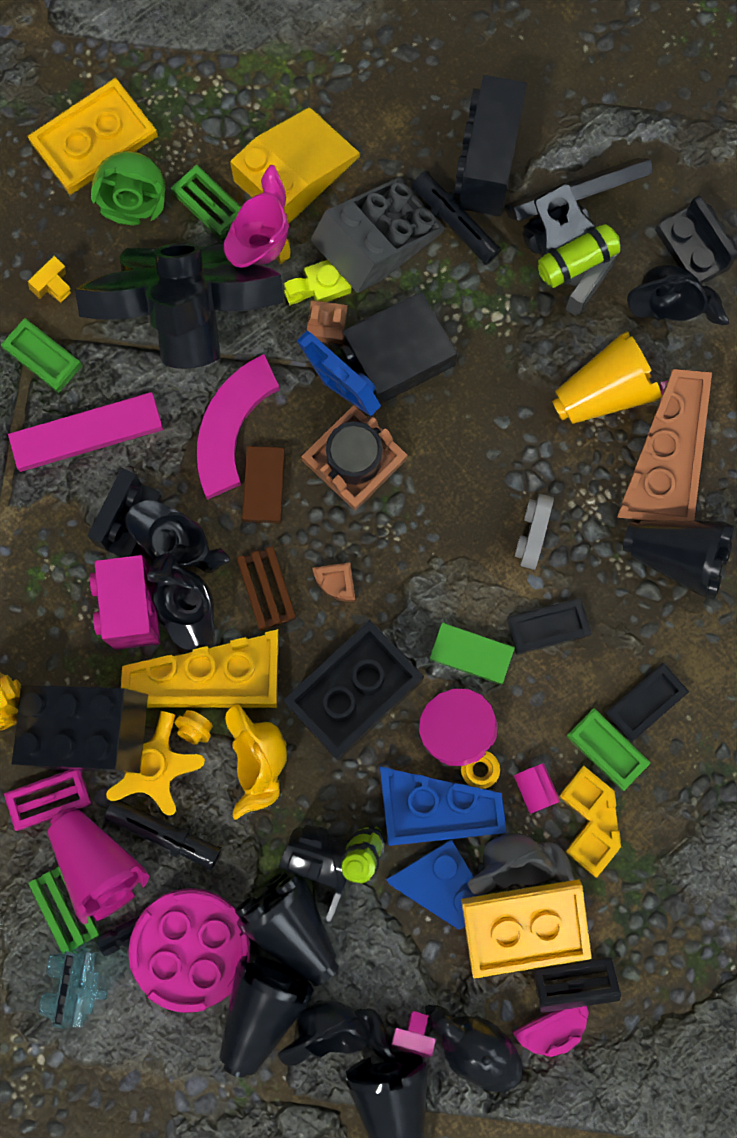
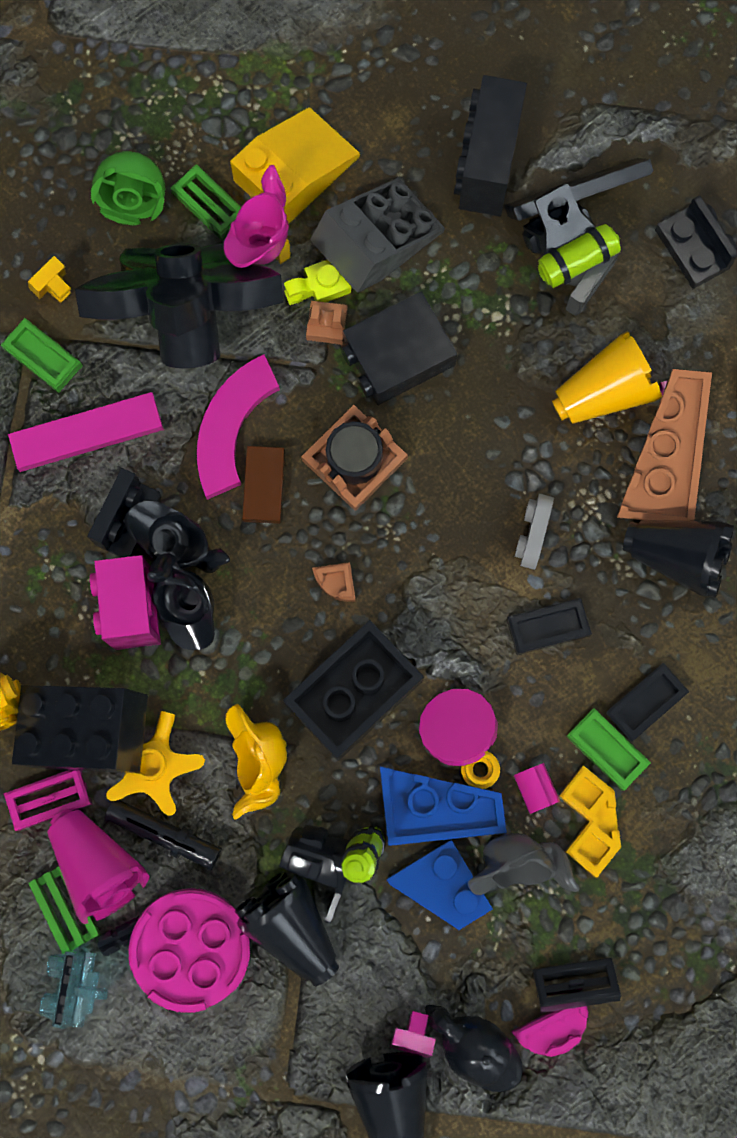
(90, 132): yellow tile -> none
(193, 727): yellow plate -> none
(211, 677): yellow wing -> none
(256, 558): reddish brown tile -> none
(260, 1013): black cone -> none
(336, 1028): black hair -> none
(338, 375): blue wing -> none
(446, 208): black pin -> none
(472, 653): bright green tile -> none
(526, 928): yellow tile -> none
(676, 296): black hair -> none

